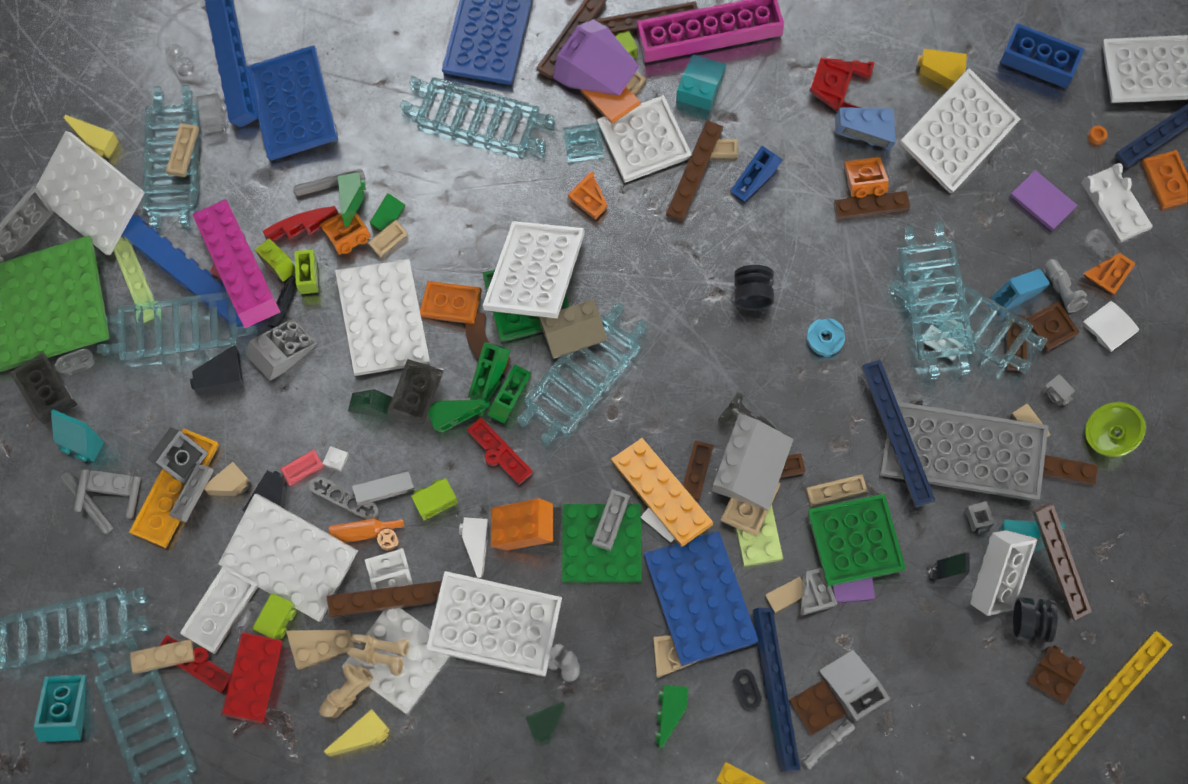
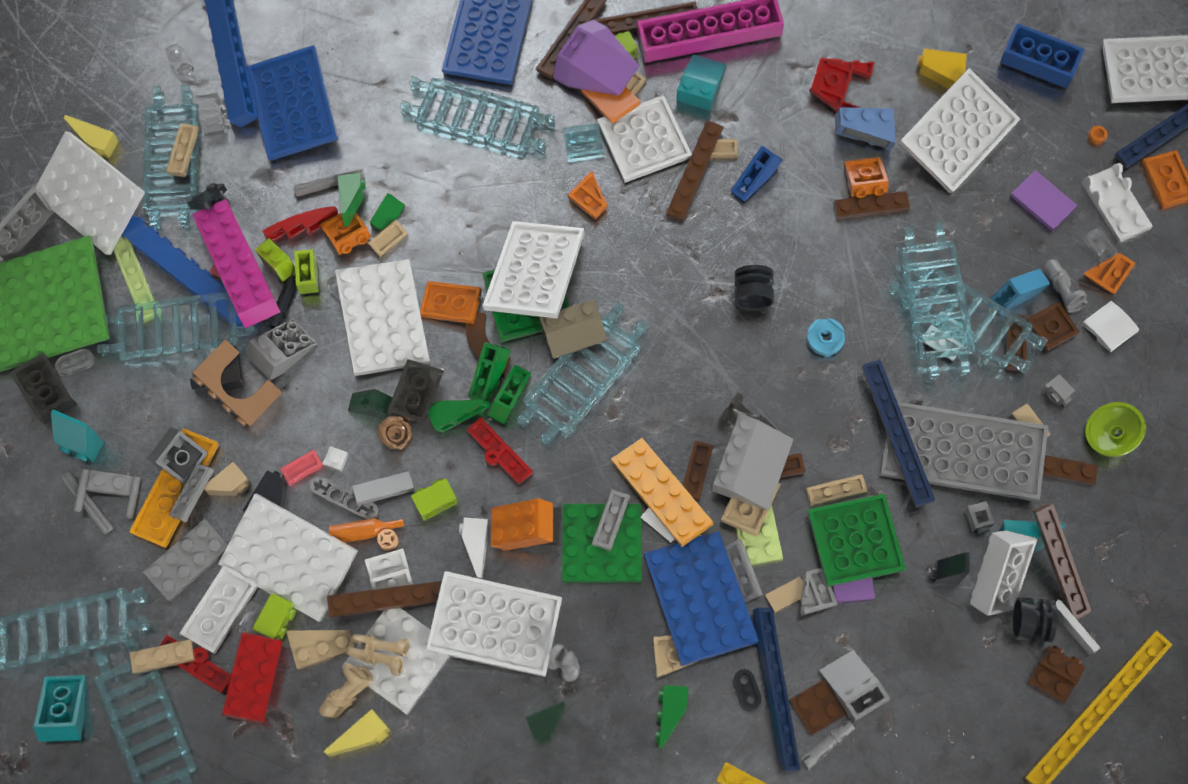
(186, 560): none -> light grey plate
(202, 199): none -> black wing
(209, 375): none -> medium nougat arch
(387, 430): none -> medium nougat hair
(743, 570): none -> light grey tile
(1076, 629): none -> white tile

